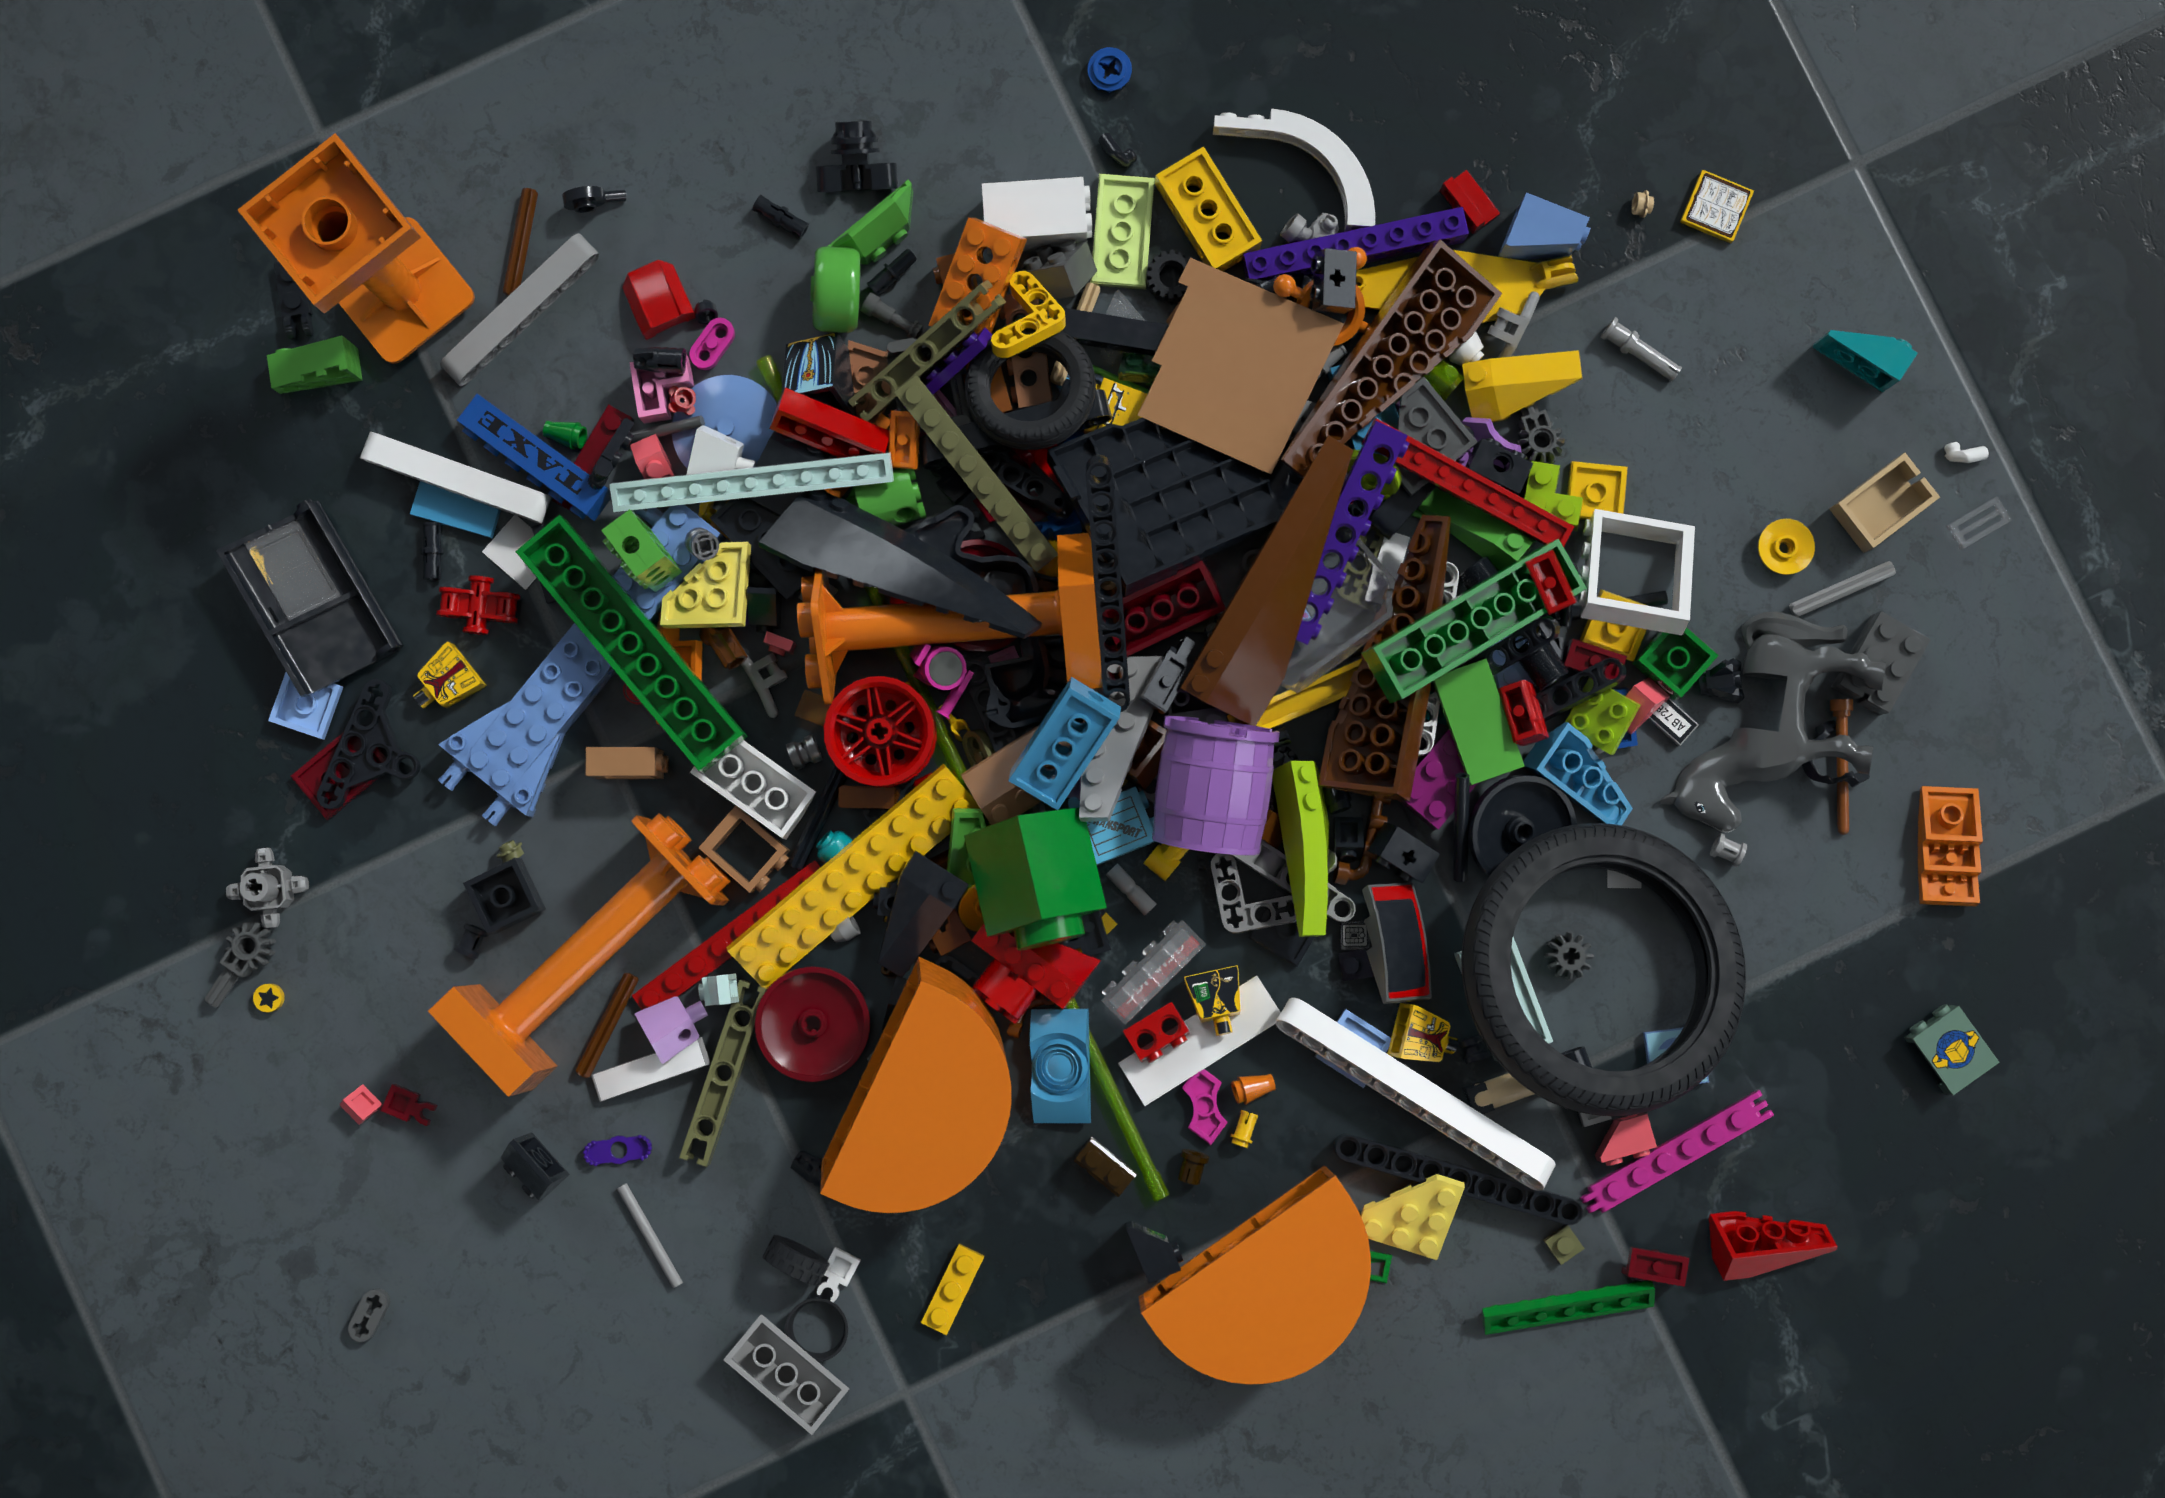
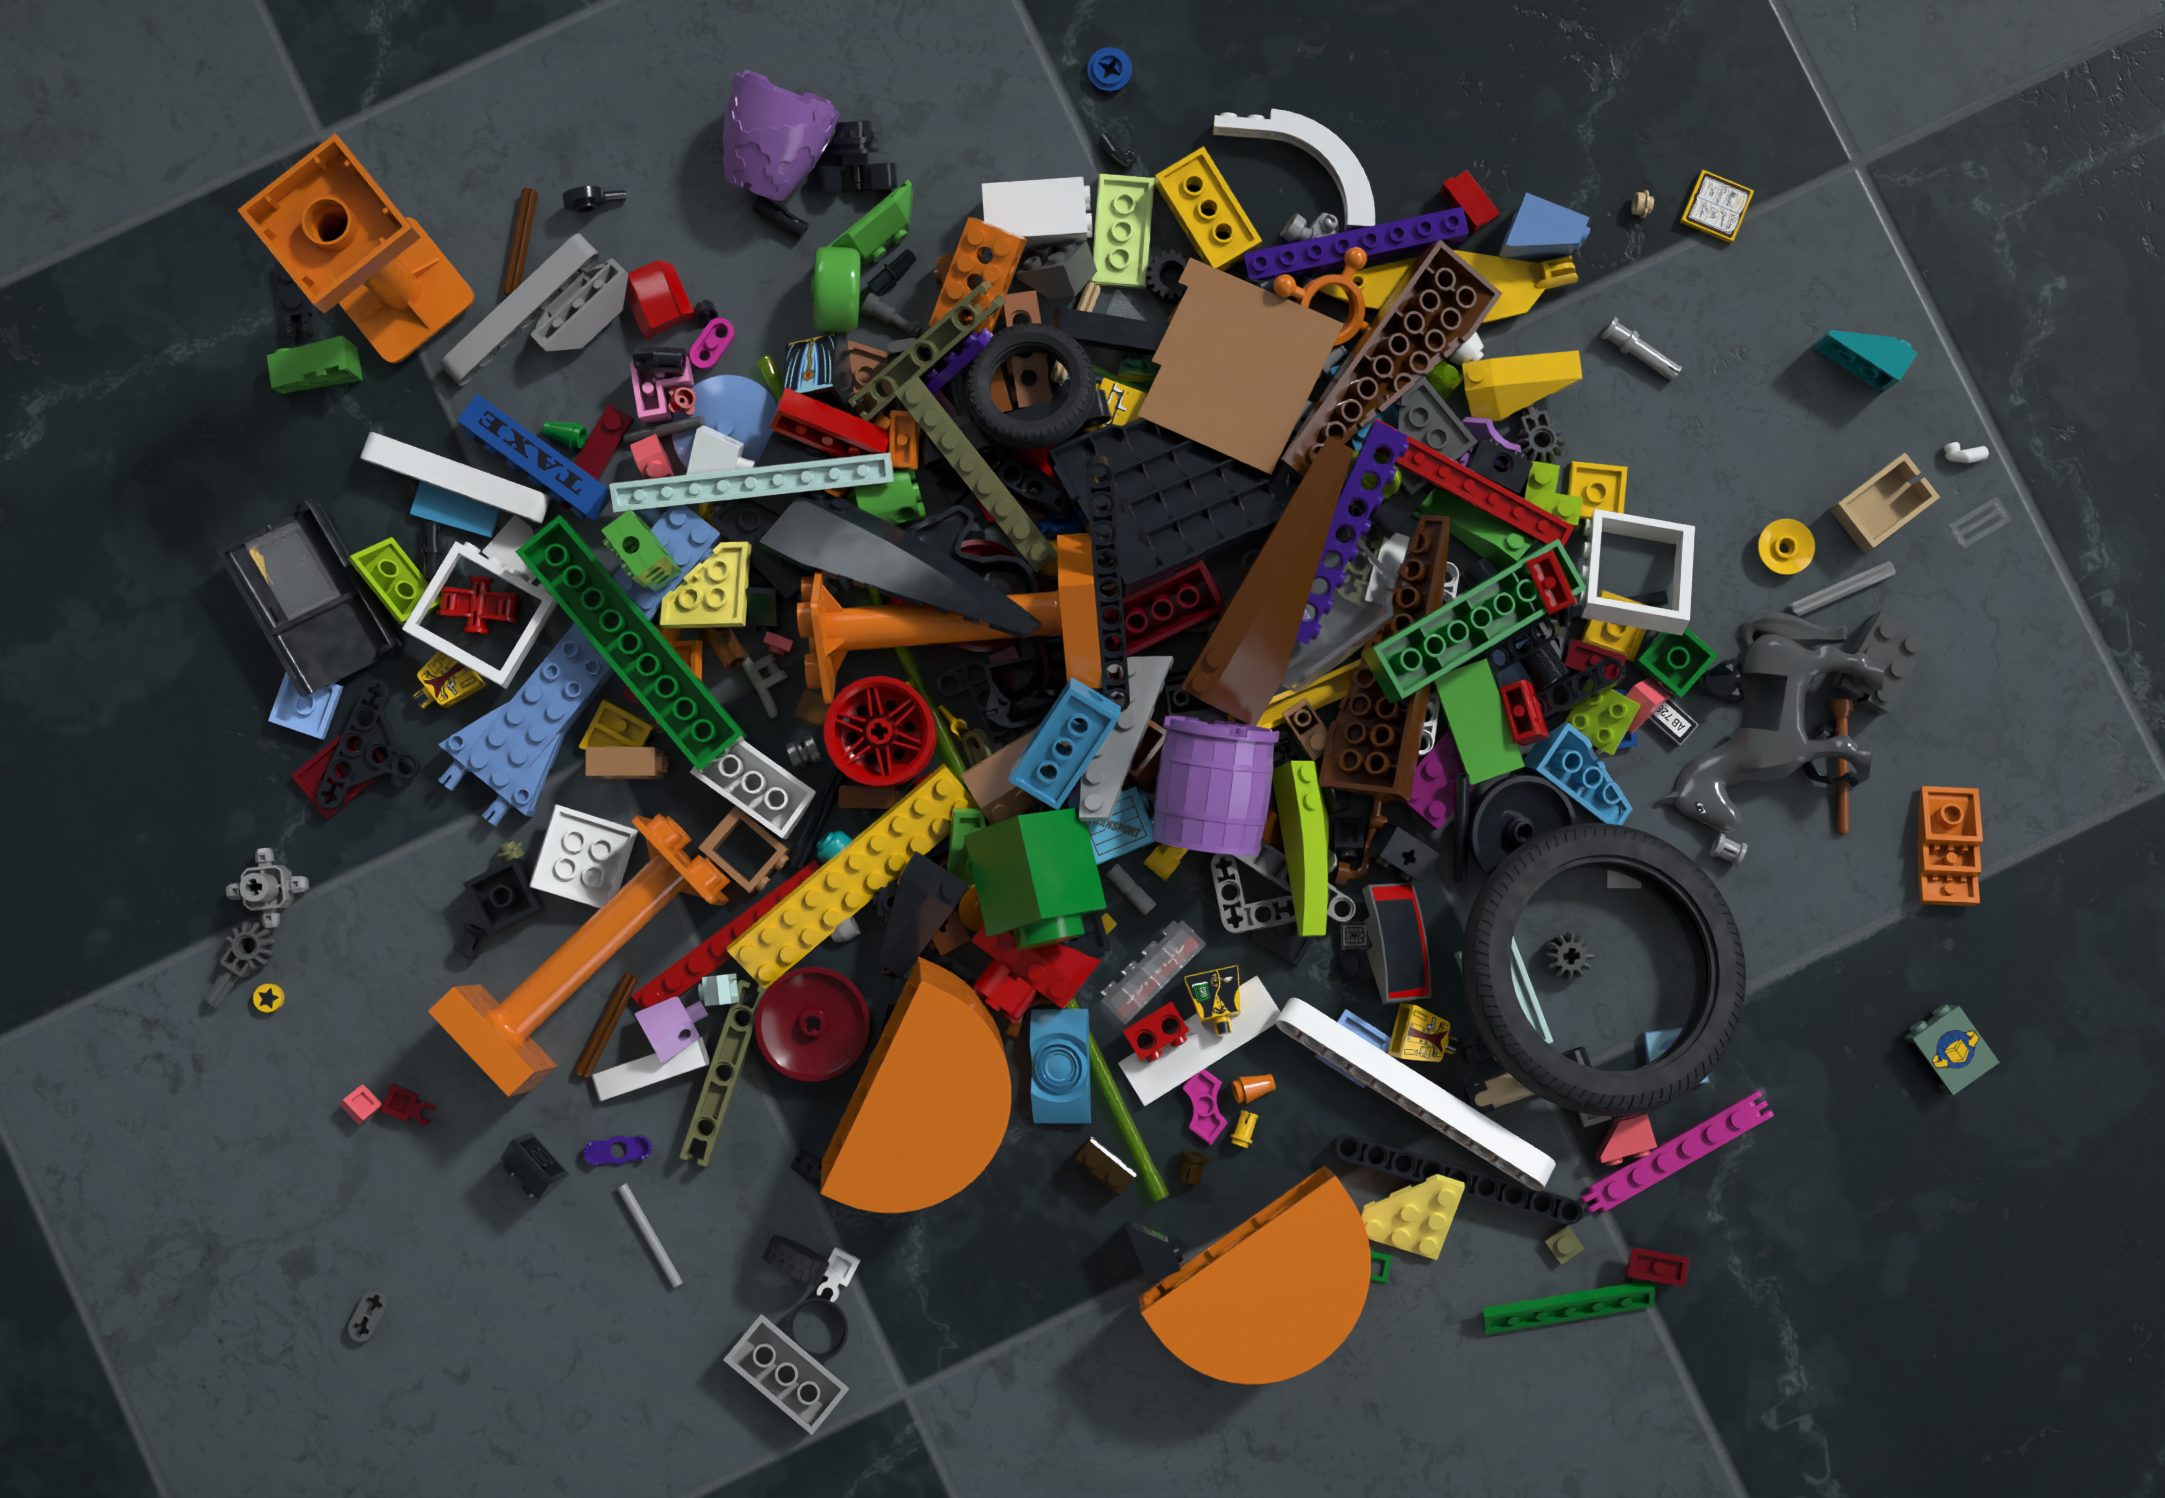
(392, 578): none -> lime slope
(496, 567): none -> white window
(582, 308): none -> light grey wedge
(582, 857): none -> white plate
(611, 455): black hinge -> none
(616, 728): none -> yellow wing
(696, 541): flat silver wheel -> none
(773, 135): none -> medium lavender piece
(944, 670): dark pink piece -> none
(952, 1289): yellow plate -> none
(1010, 339): yellow beam -> none
(1168, 676): black hinge -> none
(1306, 729): none -> medium nougat slope
(1334, 280): black brick -> none
(1519, 325): light grey piece -> none
(1755, 1246): red wedge -> none

